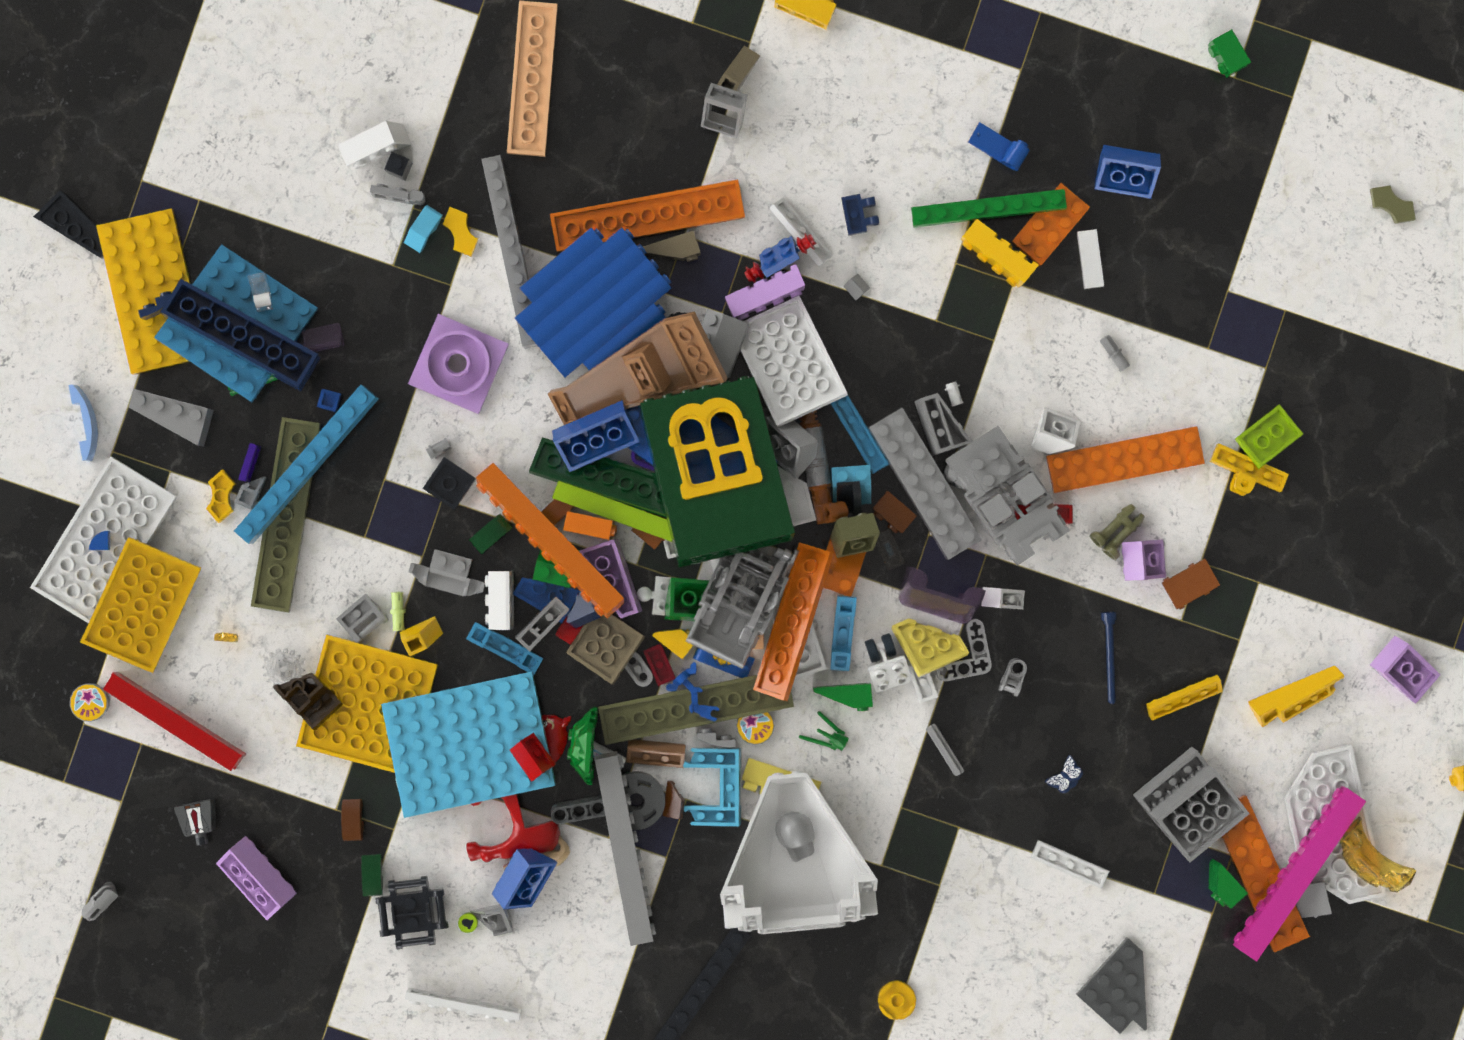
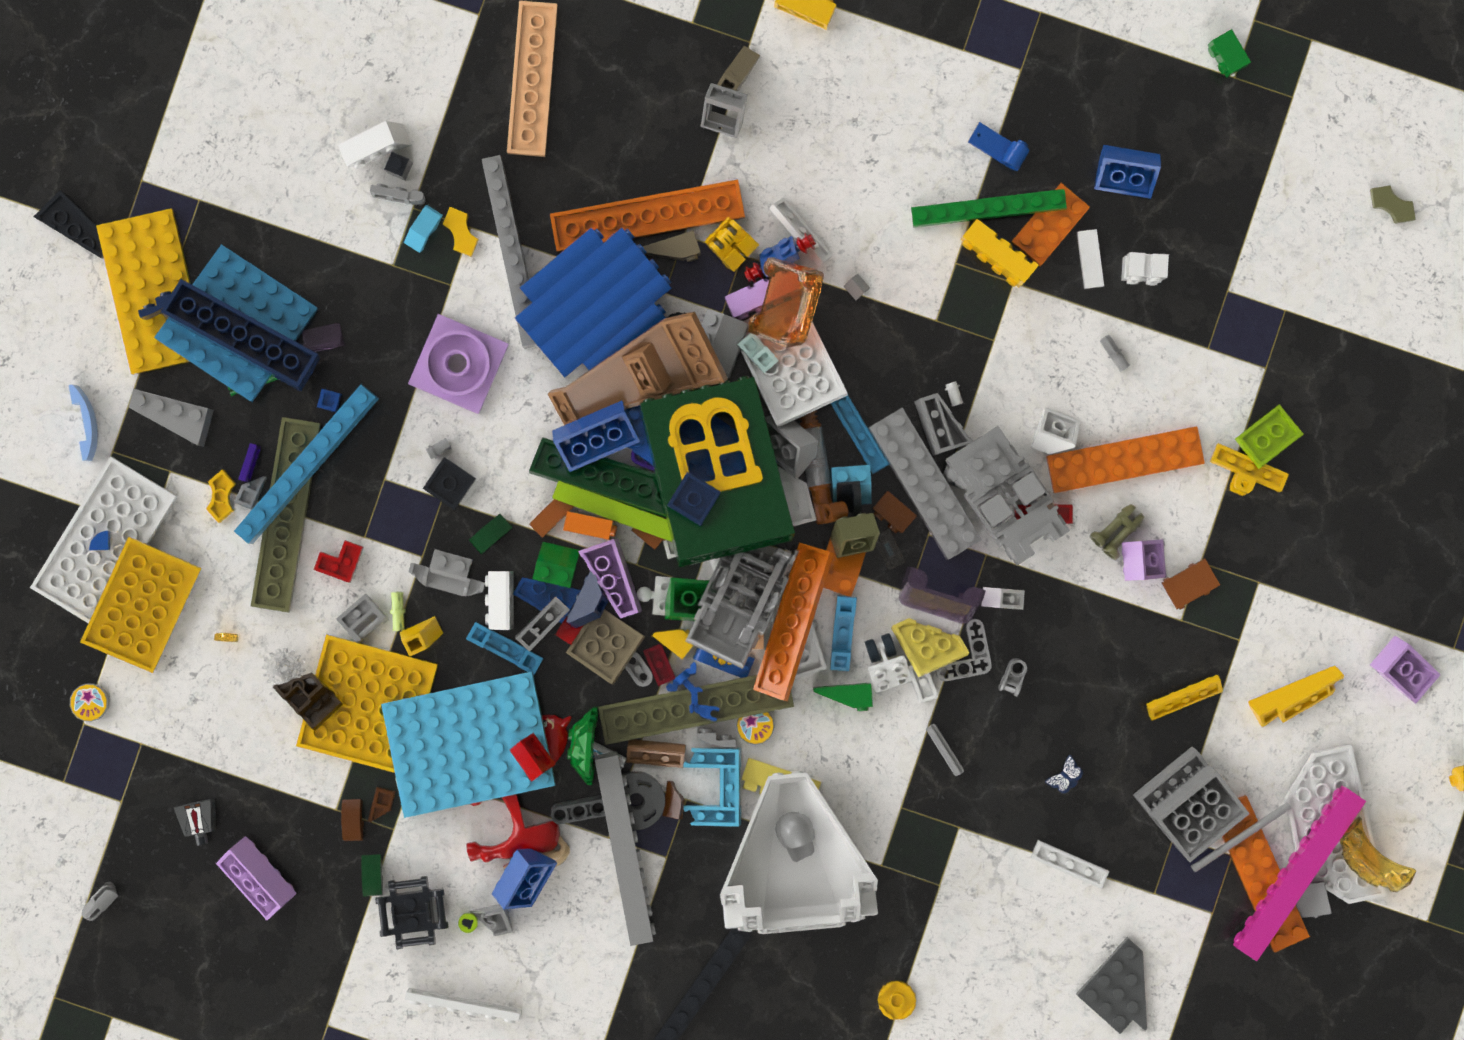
(174, 721): red tile -> none
(260, 291): clear leg -> none
(343, 566): none -> red plate
(382, 803): none -> reddish brown tile
(550, 541): orange brick -> none
(694, 499): none -> dark blue tile
(729, 242): none -> yellow hips
(757, 352): none -> light aqua slope
(787, 303): none -> clear orange windscreen
(837, 740): green plant -> none
(854, 214): dark blue plate -> none
(1109, 619): dark blue piece -> none
(1144, 267): none -> white brick
(1224, 886): green slope -> none
(1241, 837): none -> light grey piece

